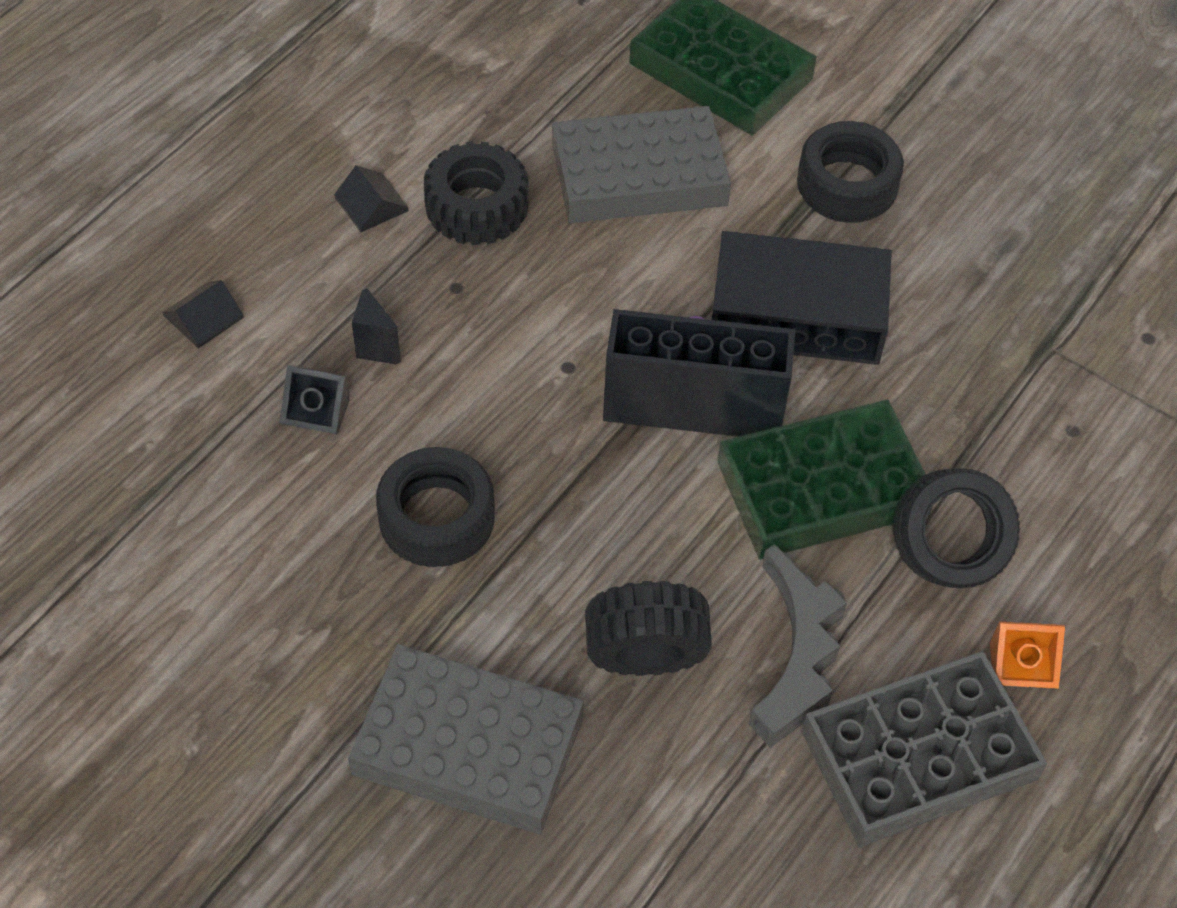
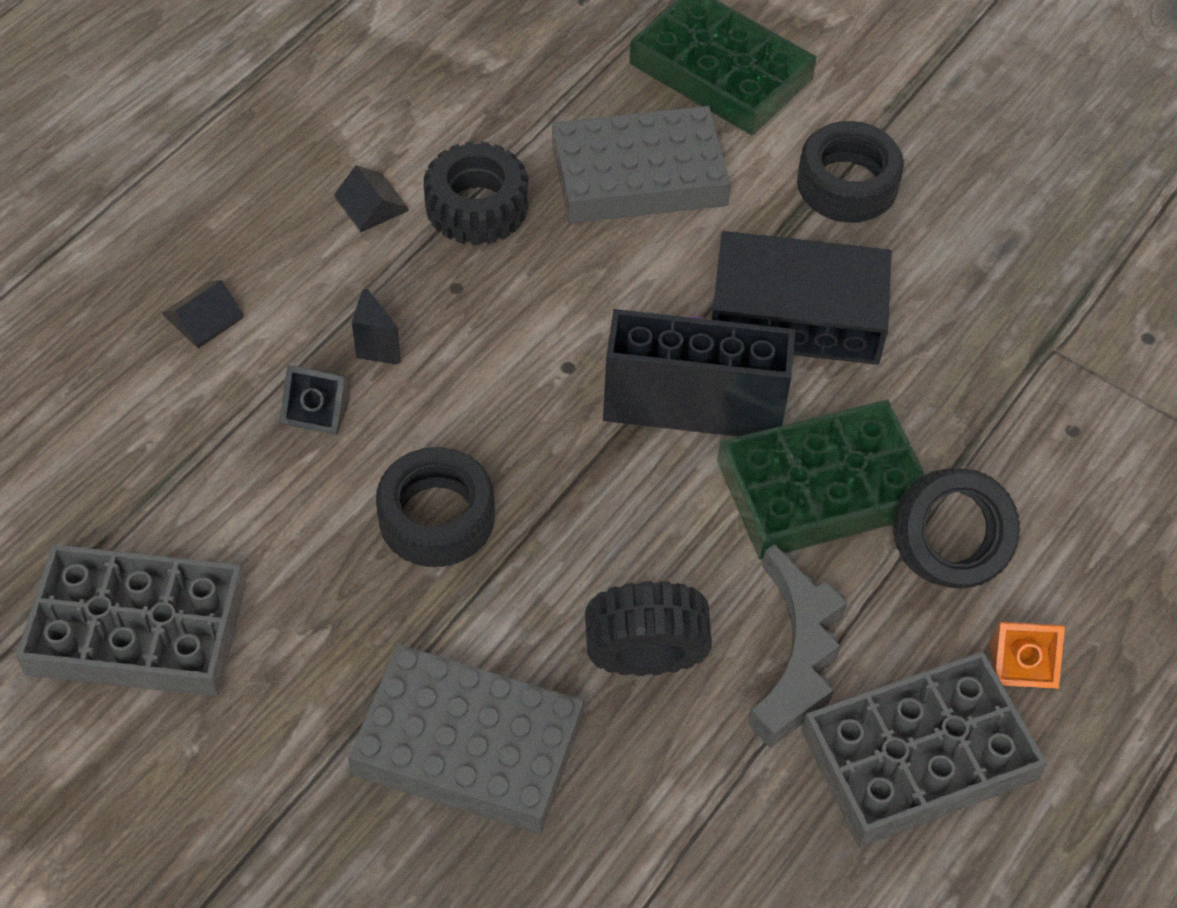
(132, 620): none -> dark grey brick

